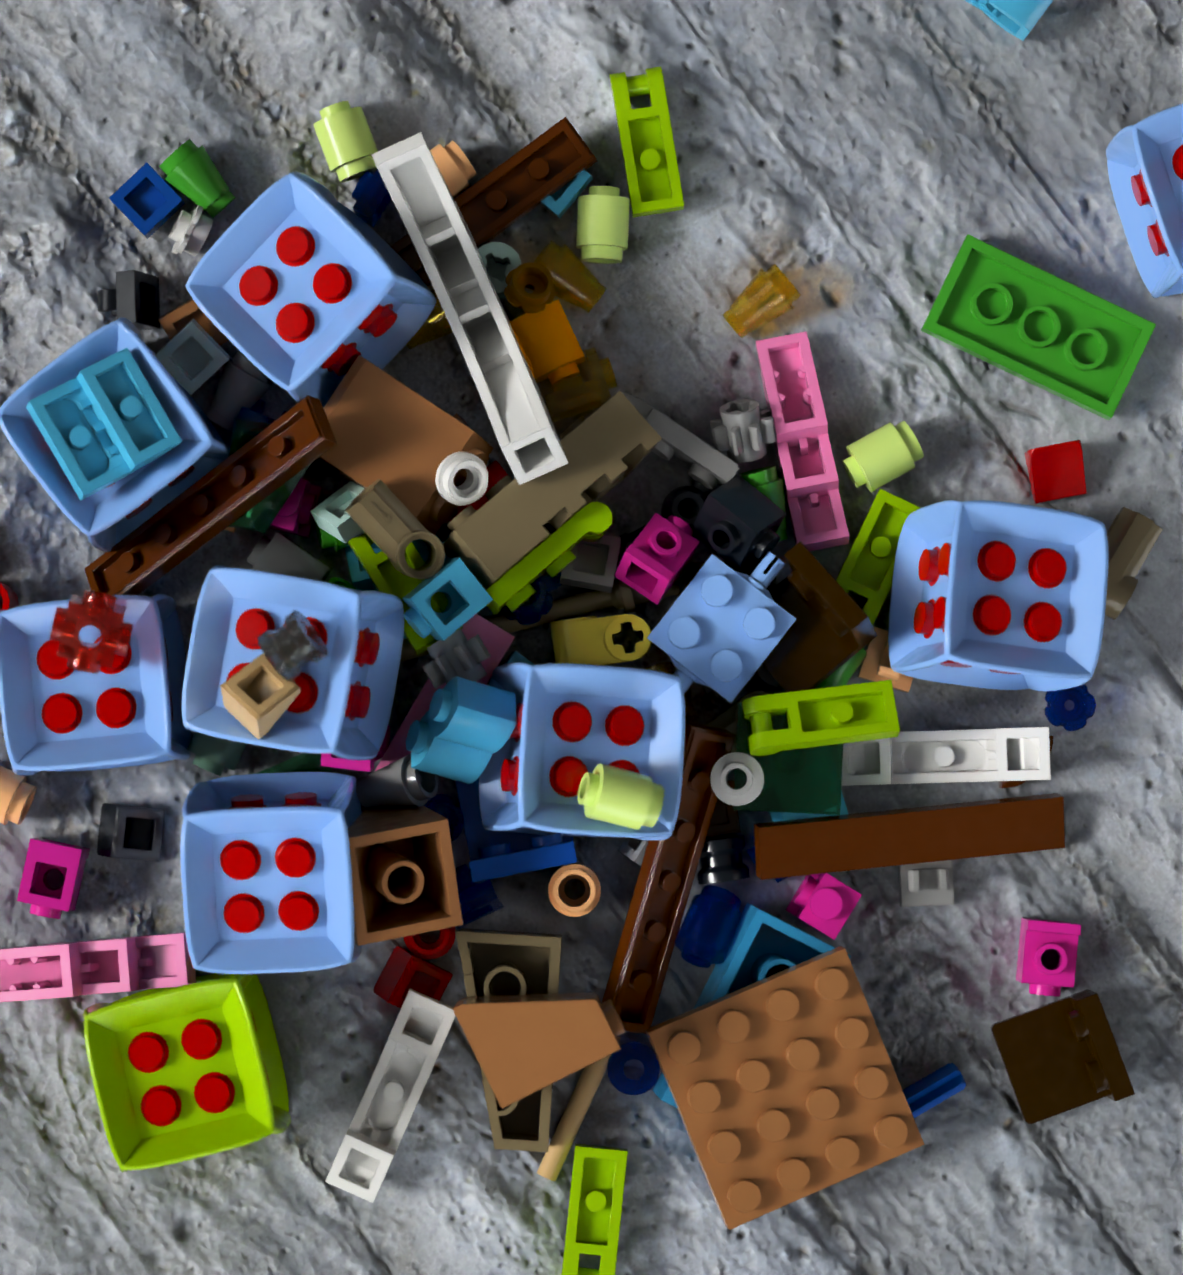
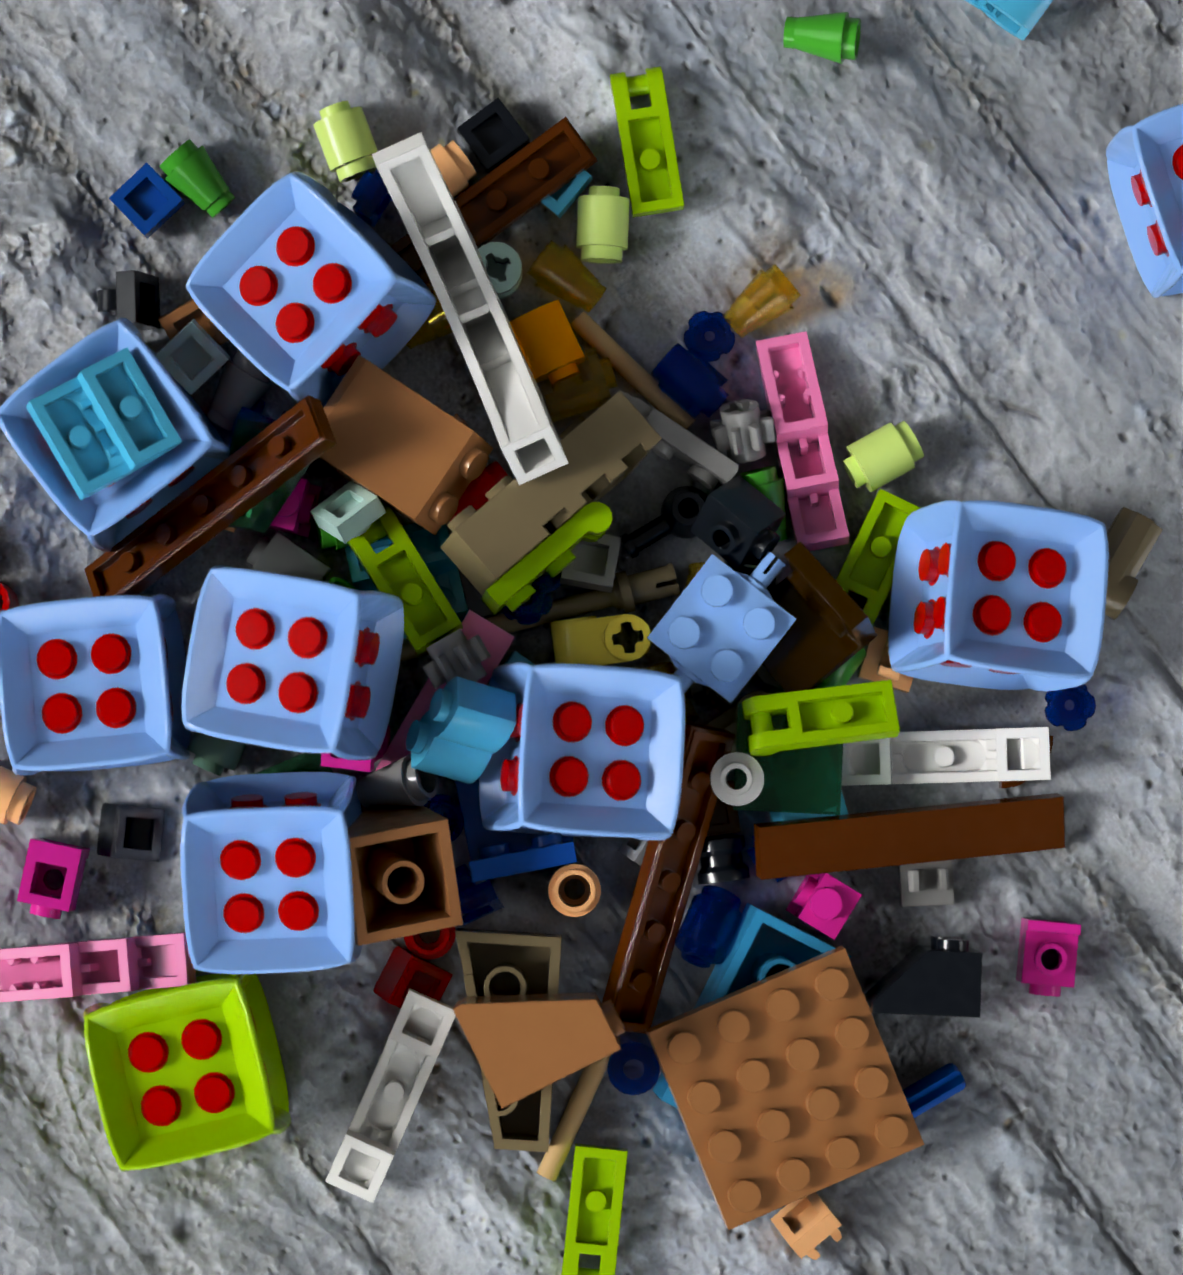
(99, 611): clear red brick -> none
(190, 231): white plate -> none
(258, 696): tan slope -> none
(292, 645): clear smoke wheel -> none
(393, 528): dark tan piece -> none
(463, 595): medium azure brick -> none
(475, 482): white plate -> none
(493, 135): none -> black plate
(537, 279): pearl gold plate -> none
(620, 797): yellowish green brick -> none
(629, 369): none -> tan bar
(657, 556): dark pink brick -> none
(691, 381): none -> clear blue brick
(713, 322): none -> clear blue plate
(807, 1224): none -> light nougat tile
(825, 35): none -> bright green cone
(932, 981): none -> black slope
(1038, 327): bright green plate -> none
(1056, 471): red slope -> none
(1061, 1056): dark brown bracket -> none

